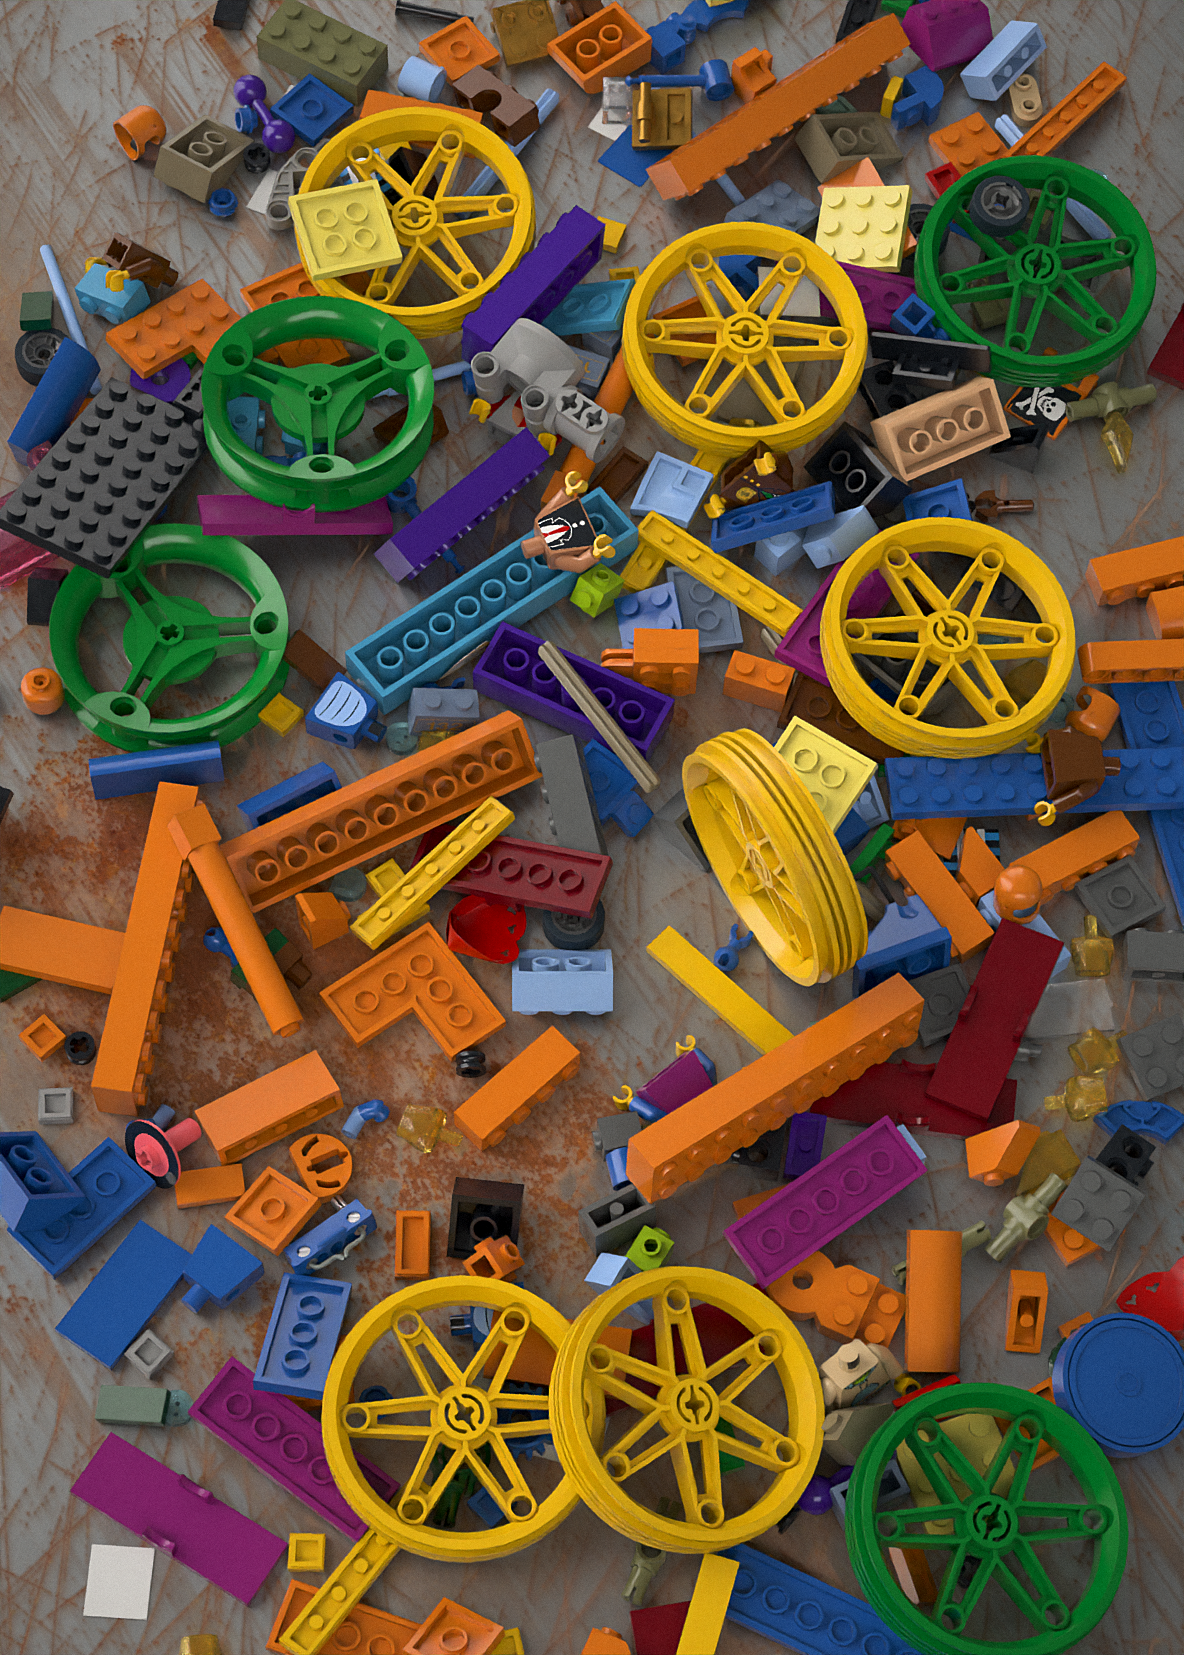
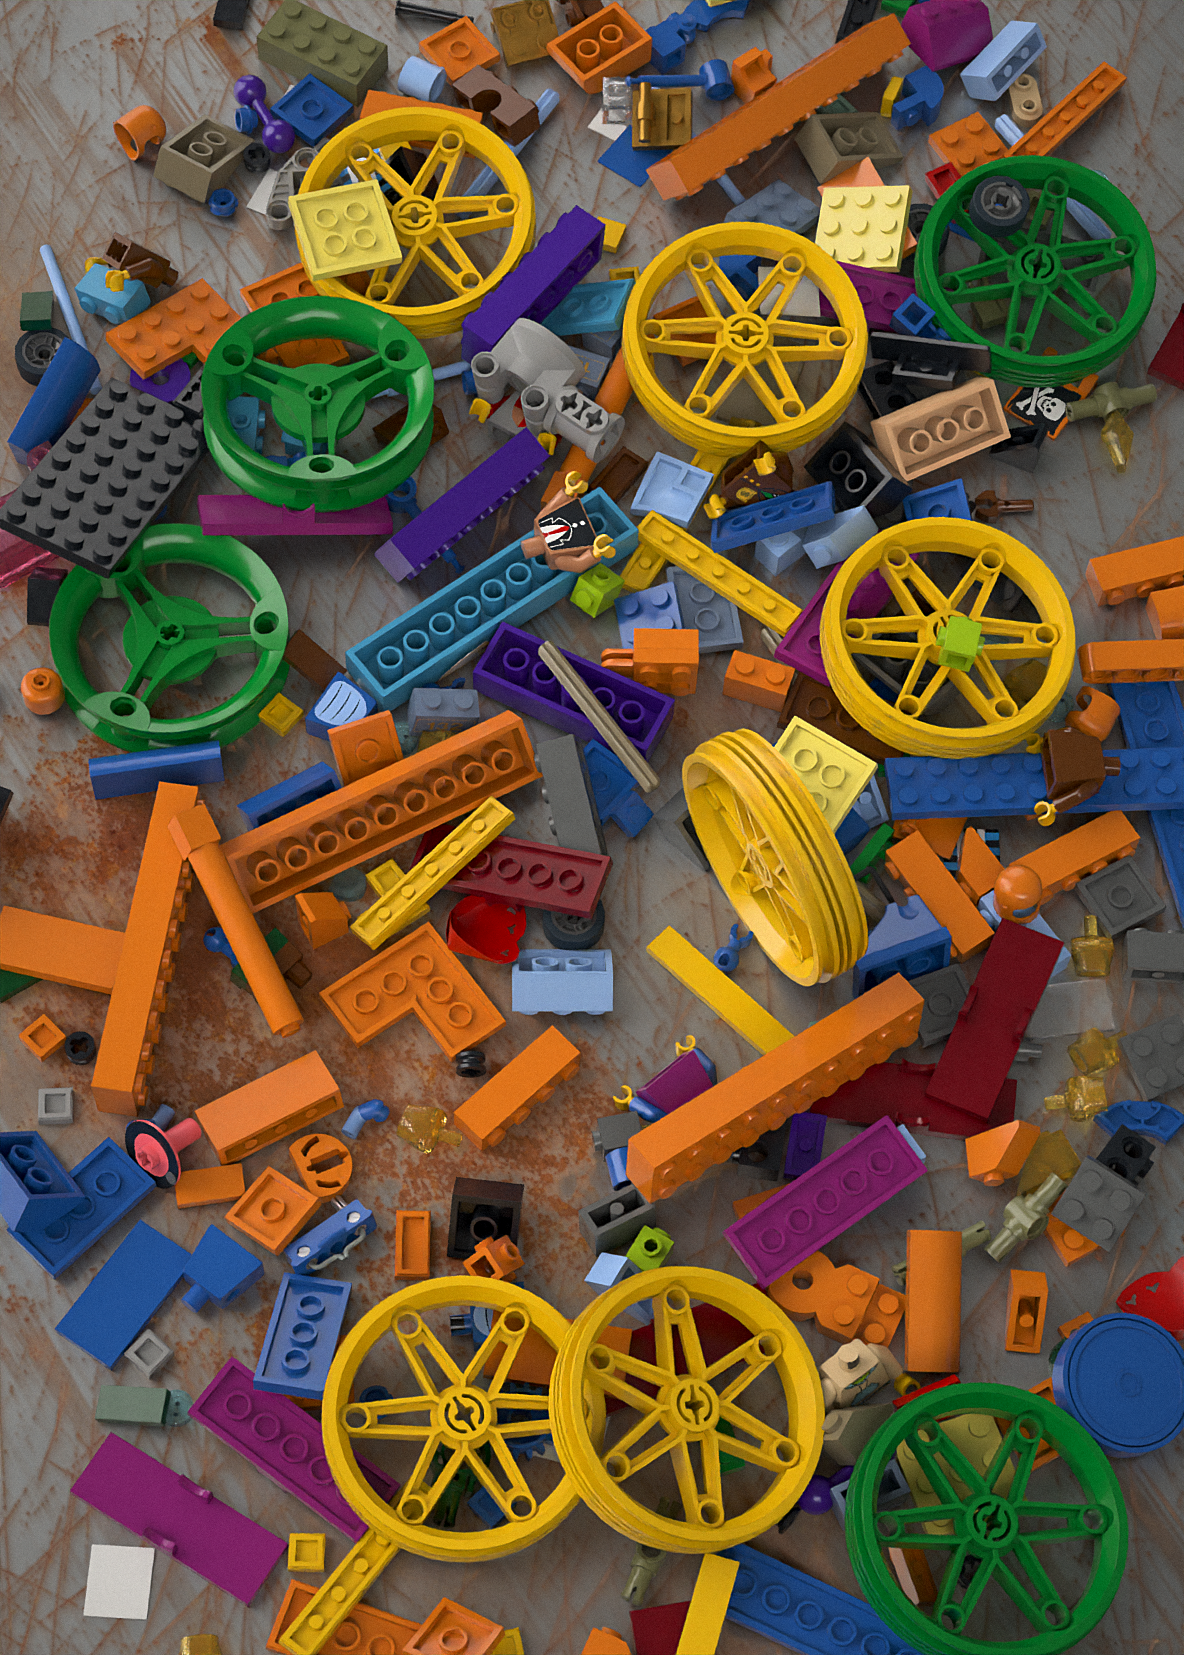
(365, 746): none -> orange plate
(959, 643): none -> lime brick

